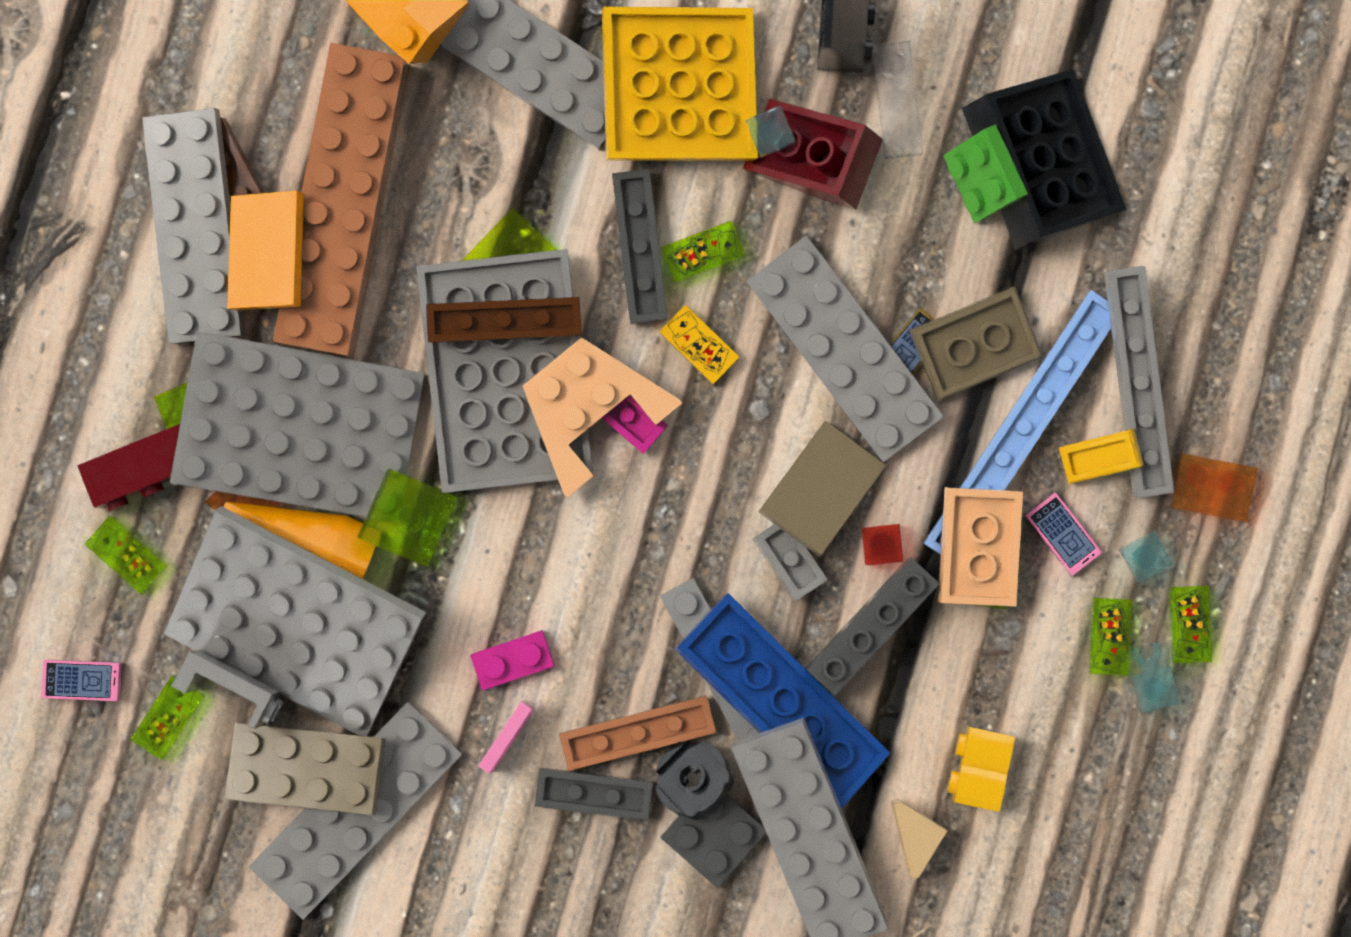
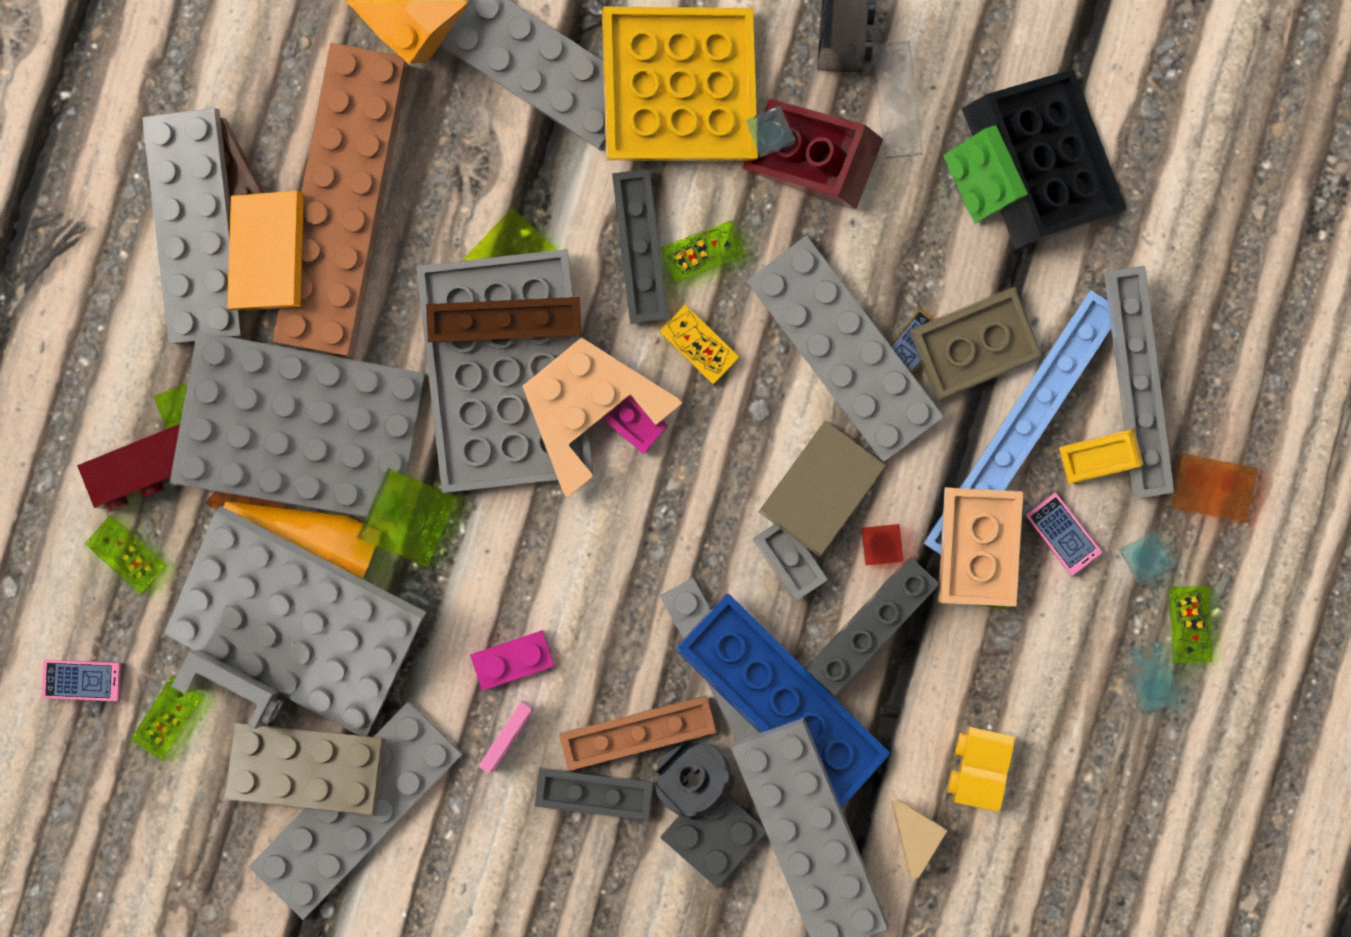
(1110, 636): clear neon green tile -> none

